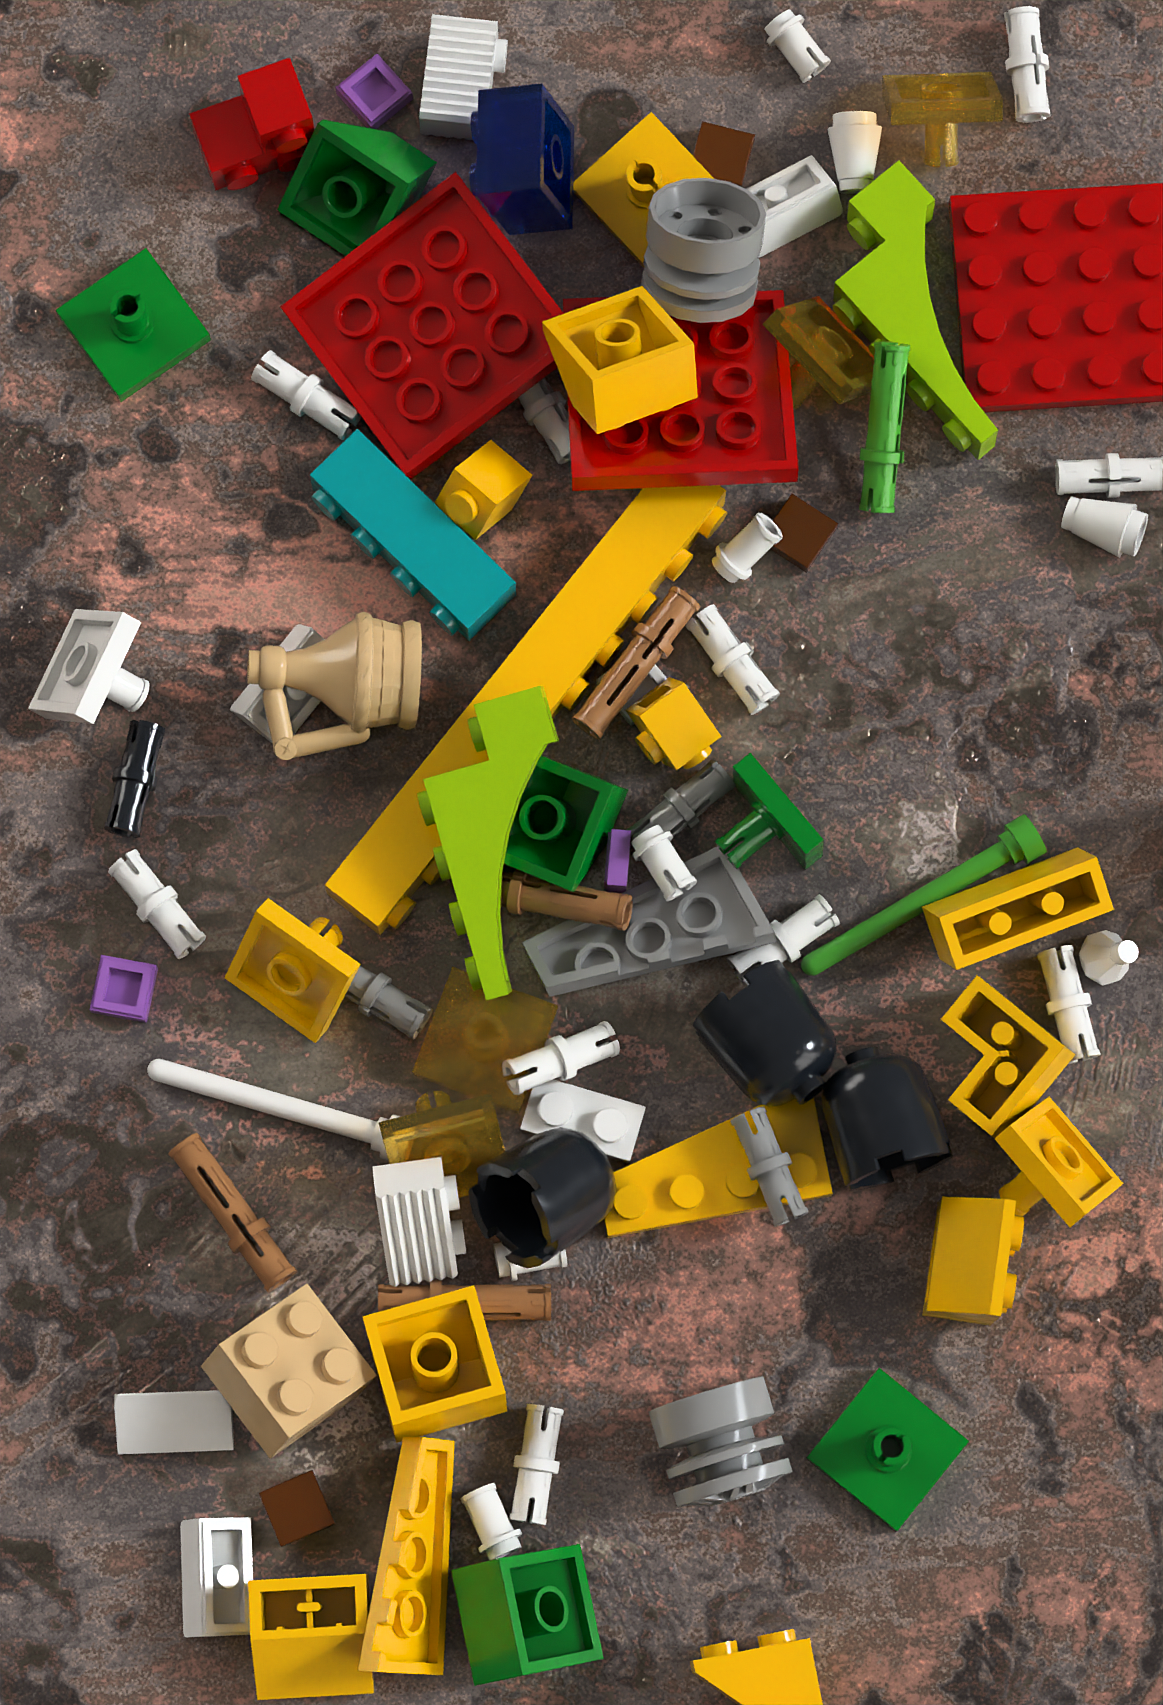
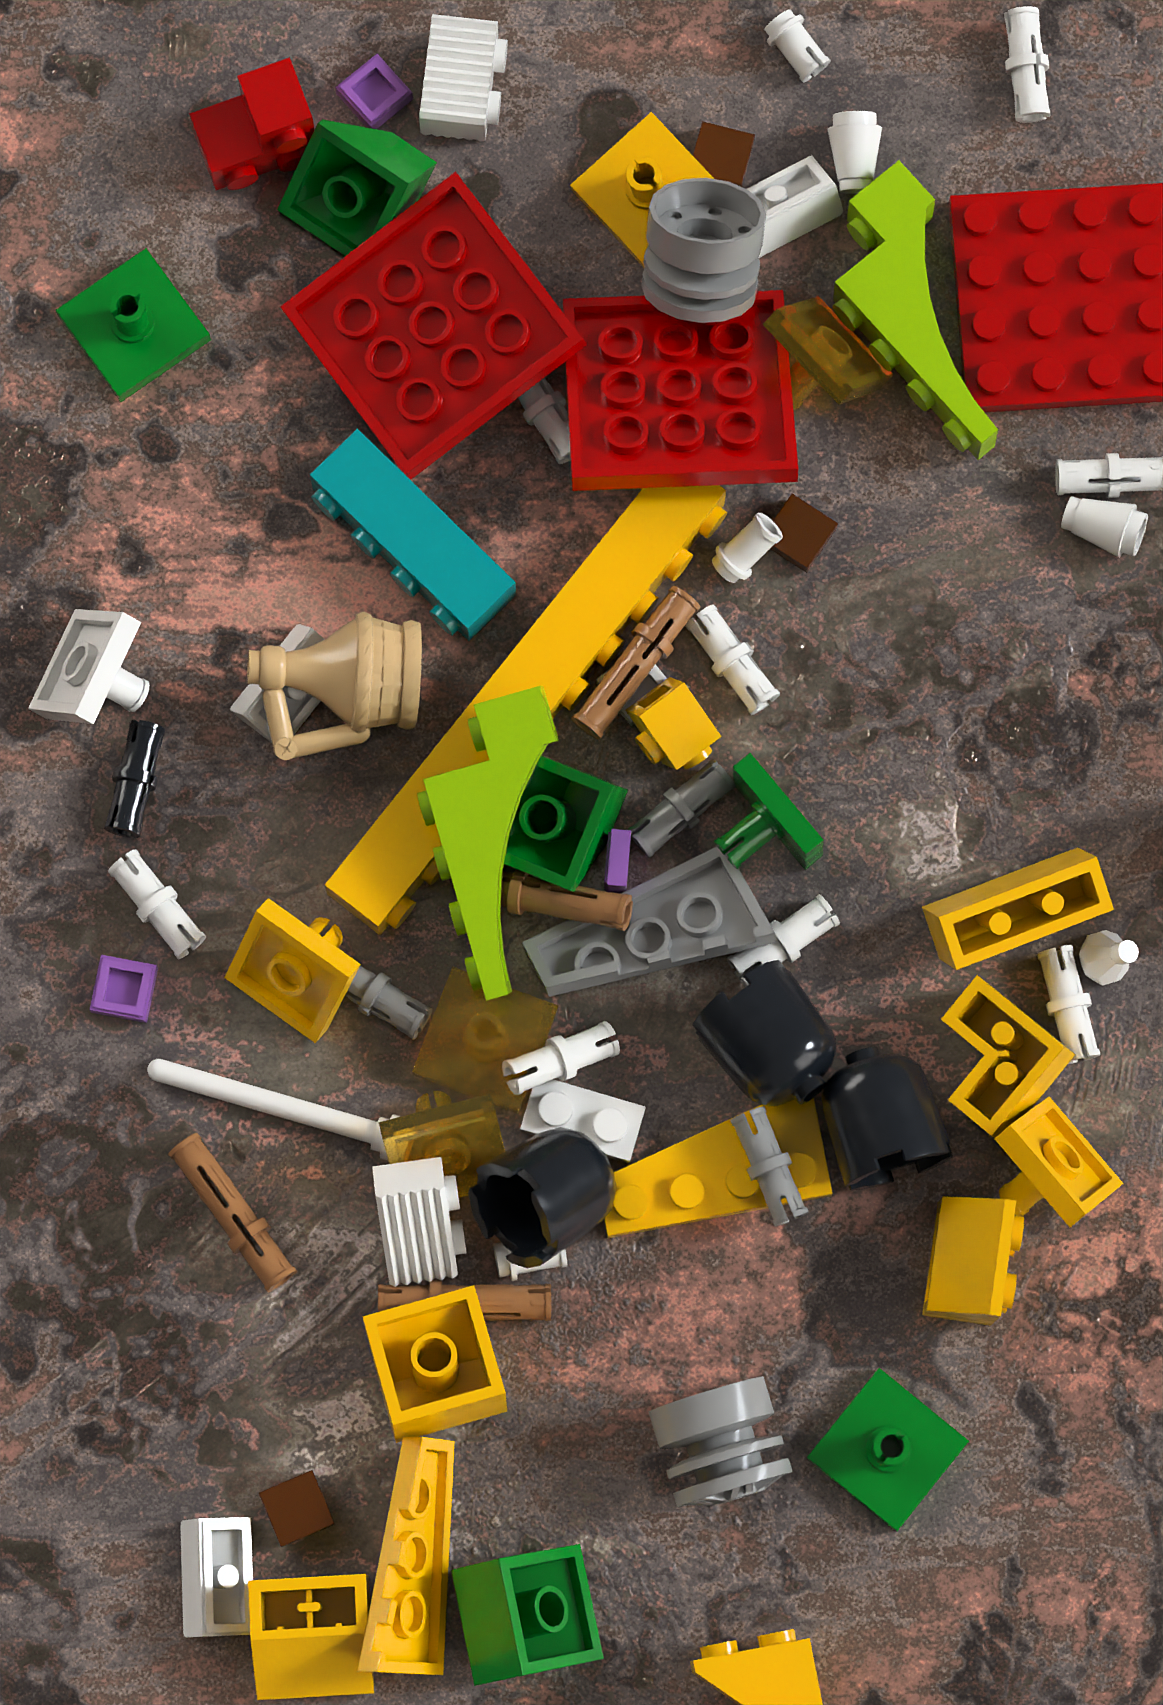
(173, 1422): white slope -> none
(288, 1370): tan brick -> none
(306, 395): white pin -> none
(483, 489): yellow brick -> none
(491, 1522): white pin -> none
(523, 159): clear blue brick -> none
(536, 1464): white pin -> none
(622, 359): yellow slope -> none
(663, 862): white pin -> none
(884, 428): bright green pin -> none
(941, 104): clear yellow tile -> none
(1016, 844): bright green piece -> none

